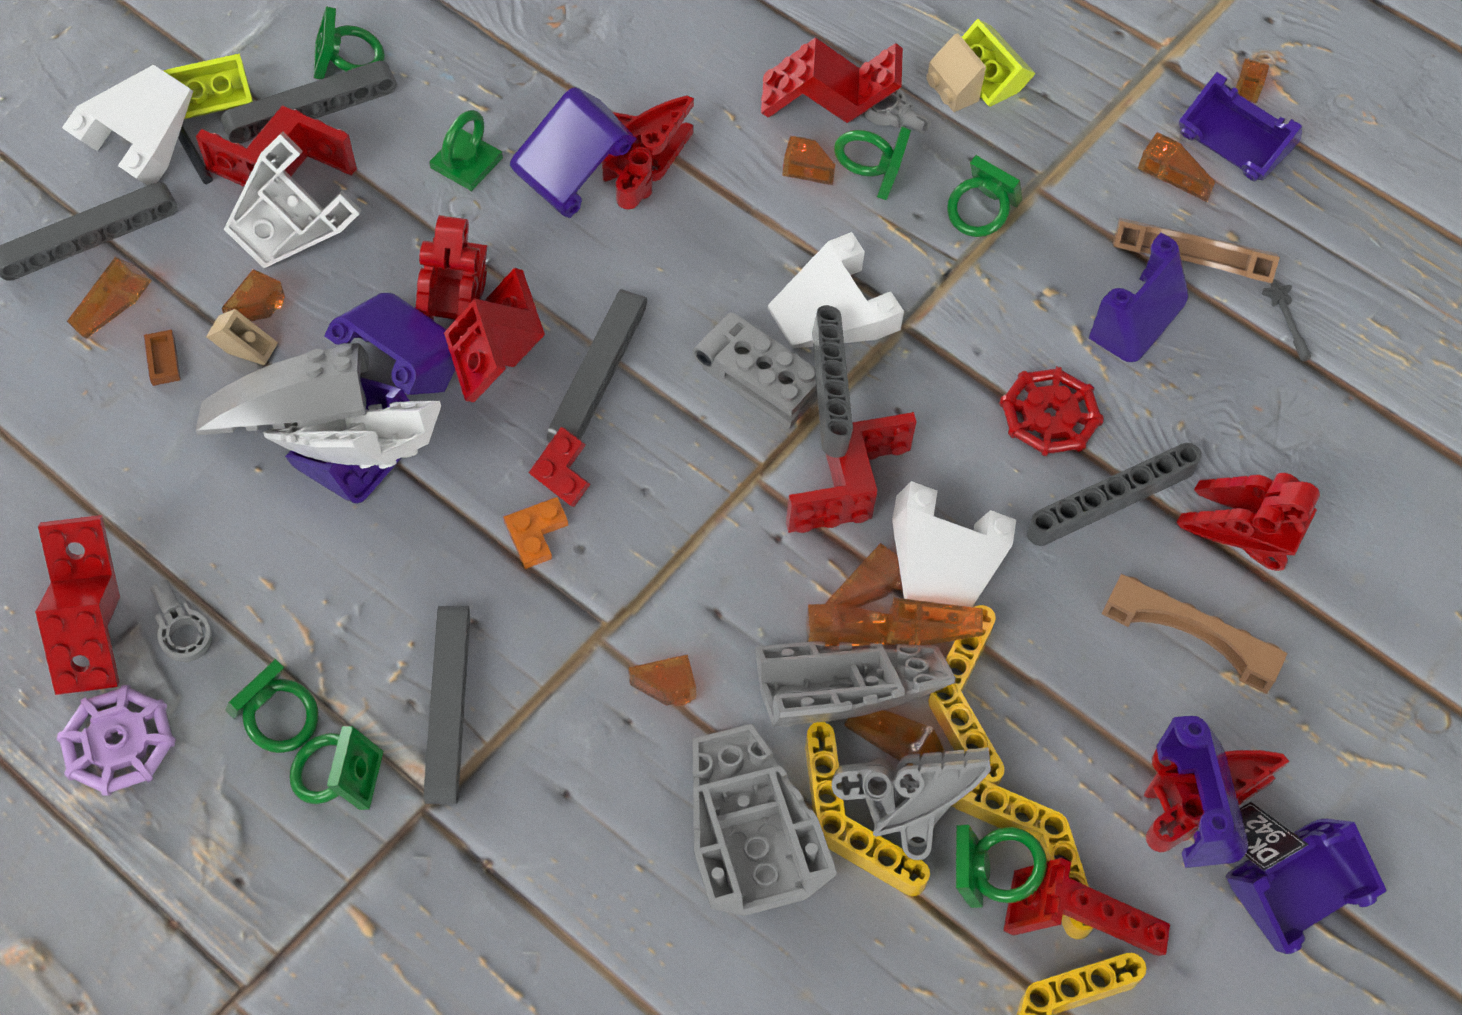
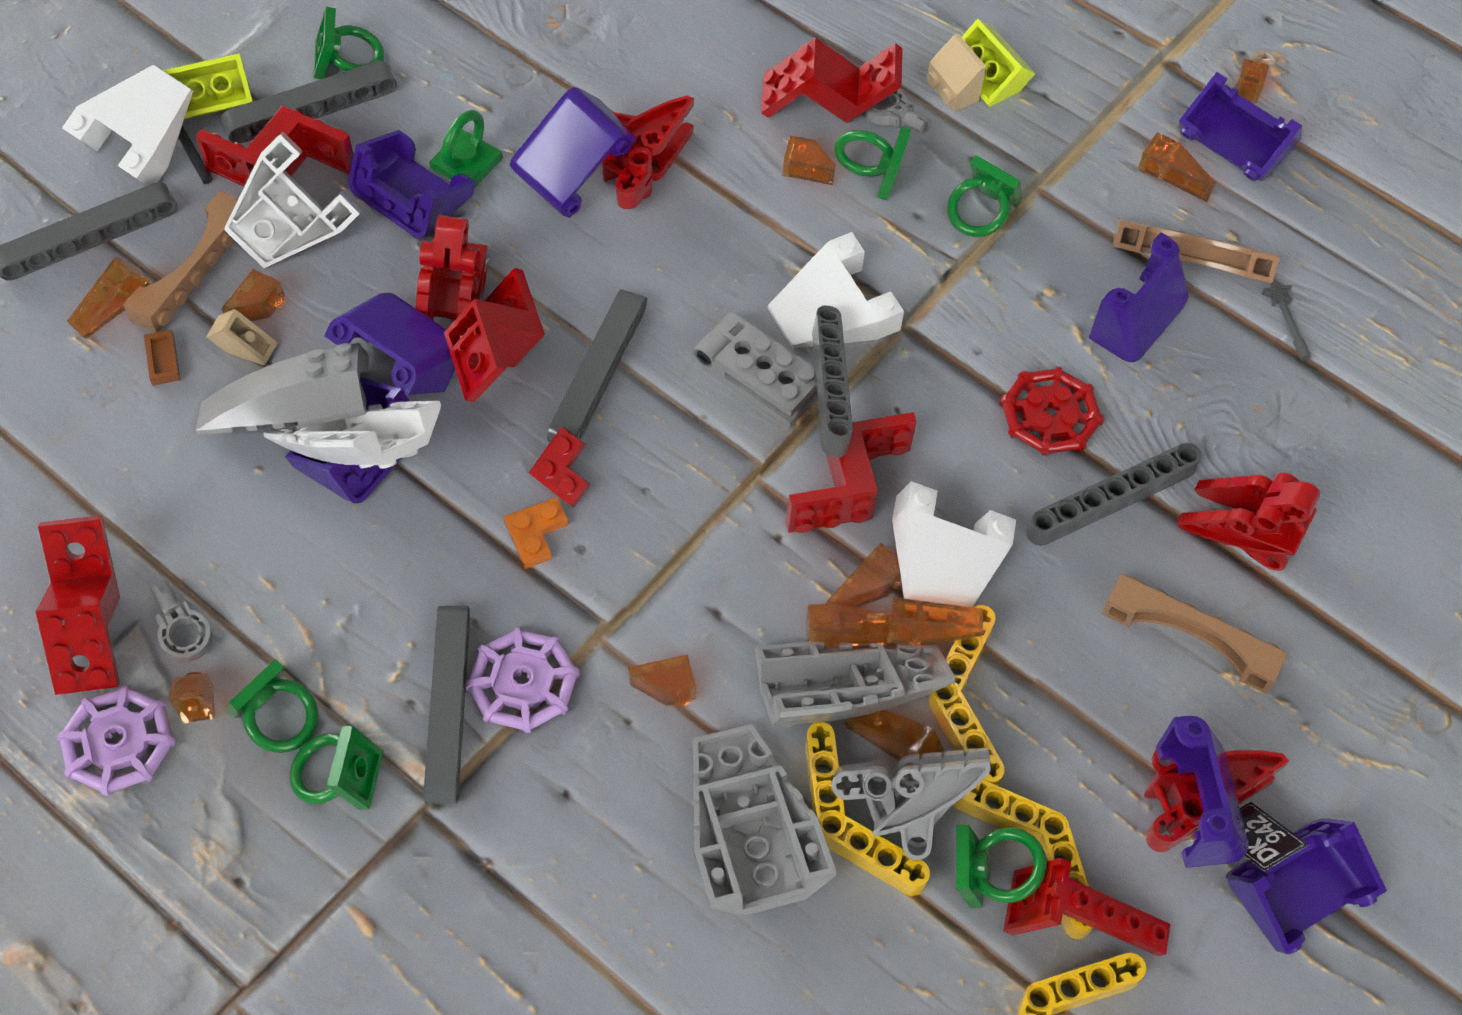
(157, 303): none -> medium nougat arch
(193, 697): none -> clear orange slope
(401, 188): none -> dark purple windscreen
(524, 695): none -> lavender plate

